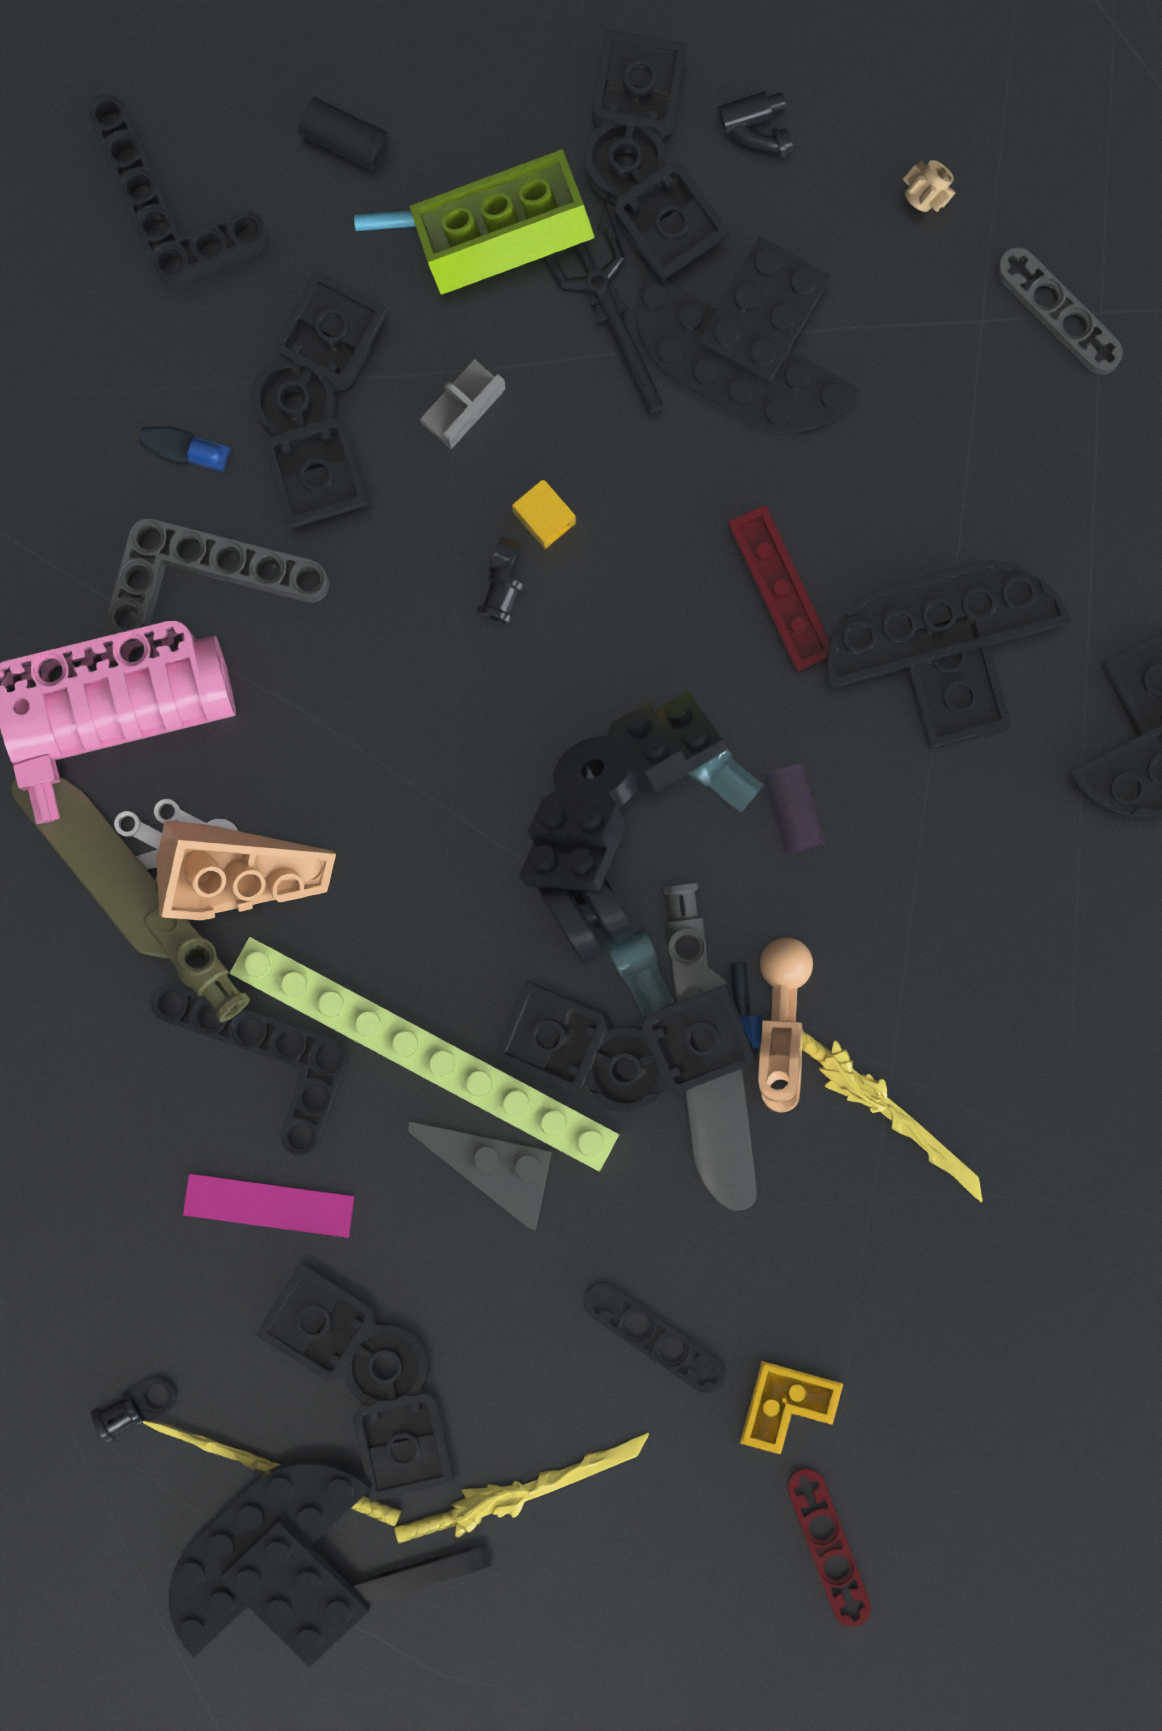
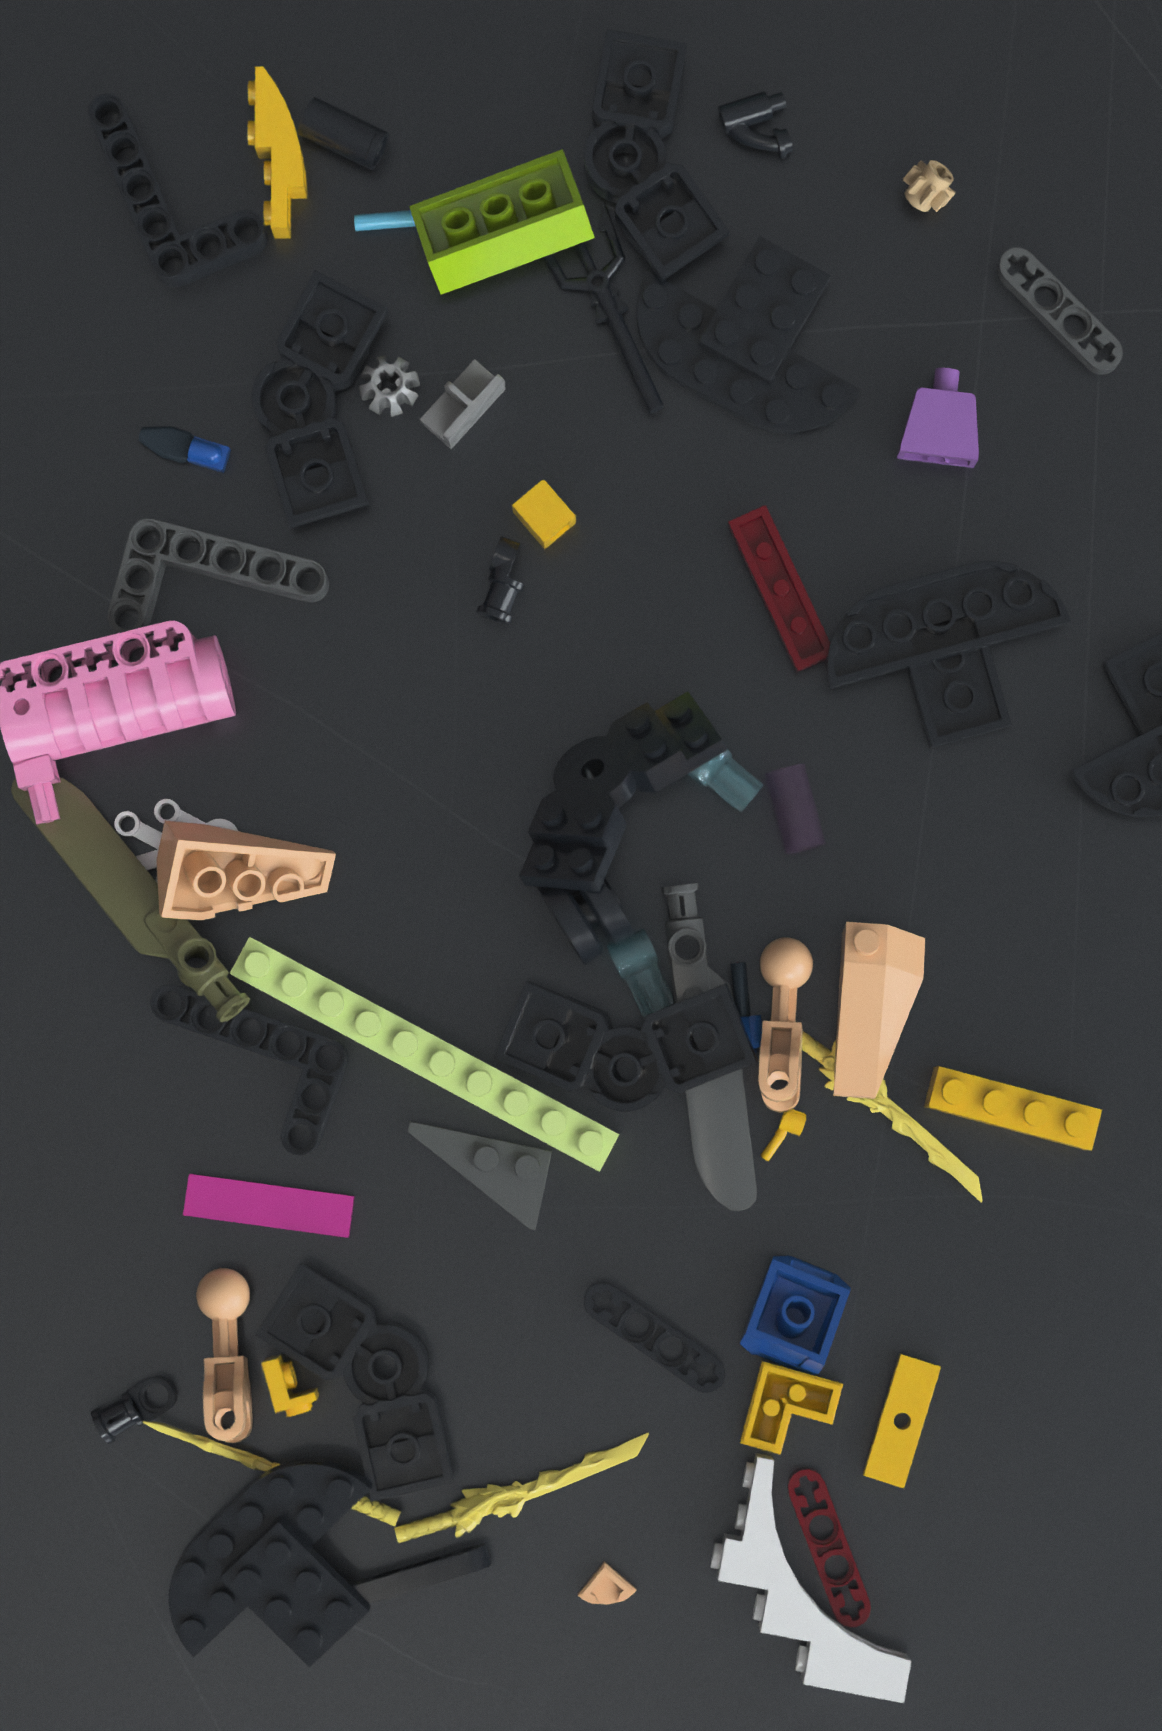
(226, 1387): none -> light nougat piece
(277, 140): none -> yellow slope
(280, 1381): none -> yellow bracket
(393, 373): none -> light grey piece
(606, 1587): none -> light nougat tile
(791, 1122): none -> yellow hand
(795, 1315): none -> blue slope
(833, 1654): none -> white arch
(876, 992): none -> light nougat wedge
(893, 1445): none -> yellow tile
(941, 424): none -> medium lavender torso
(1013, 1108): none -> yellow brick

